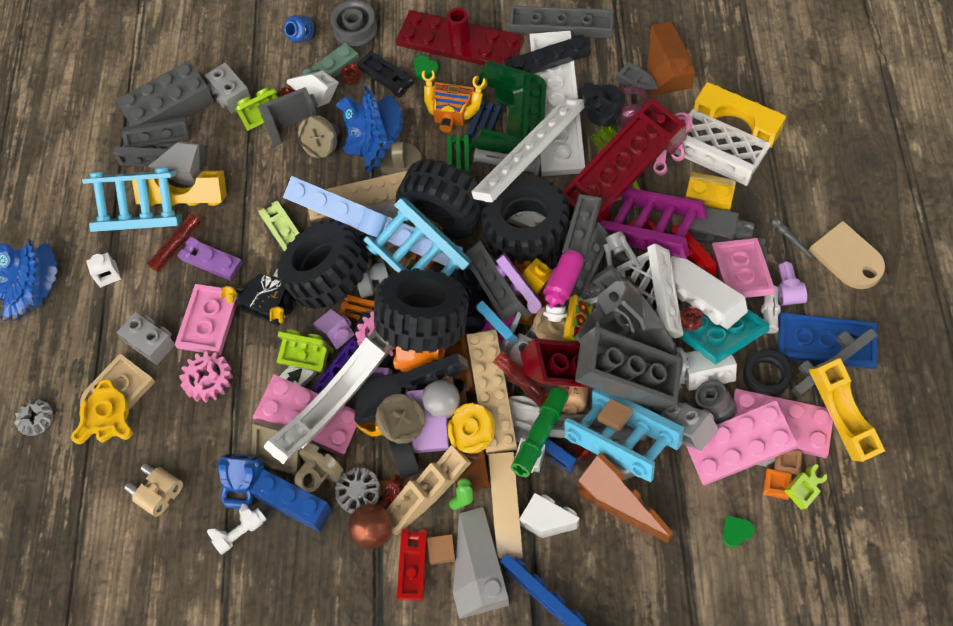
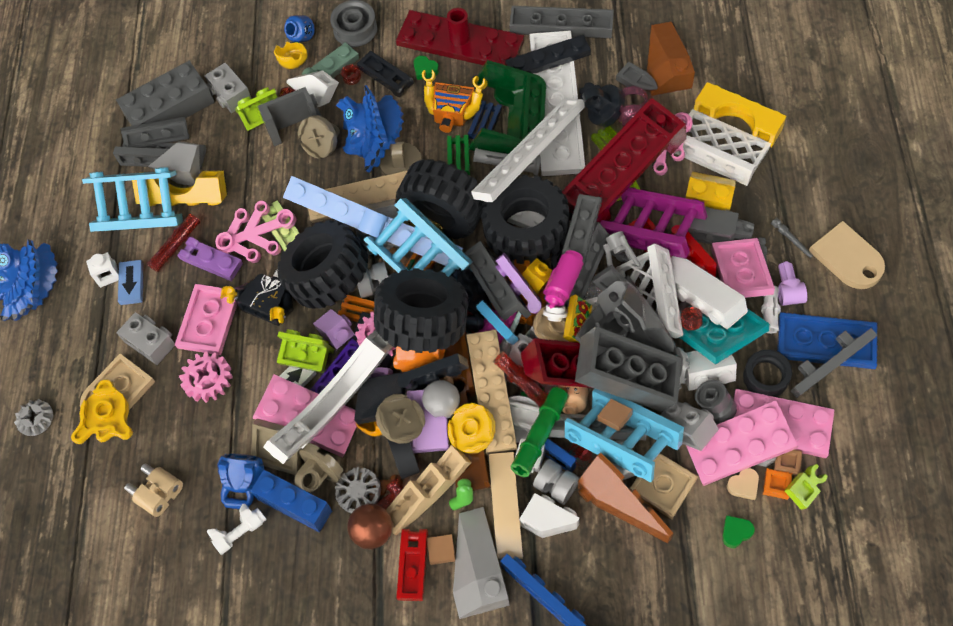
(130, 282): none -> medium blue tile
(253, 231): none -> bright pink plant
(291, 55): none -> yellow hair
(557, 482): none -> light grey wheel
(667, 488): none -> tan tile
(744, 484): none -> tan tile
(836, 393): yellow arch -> none

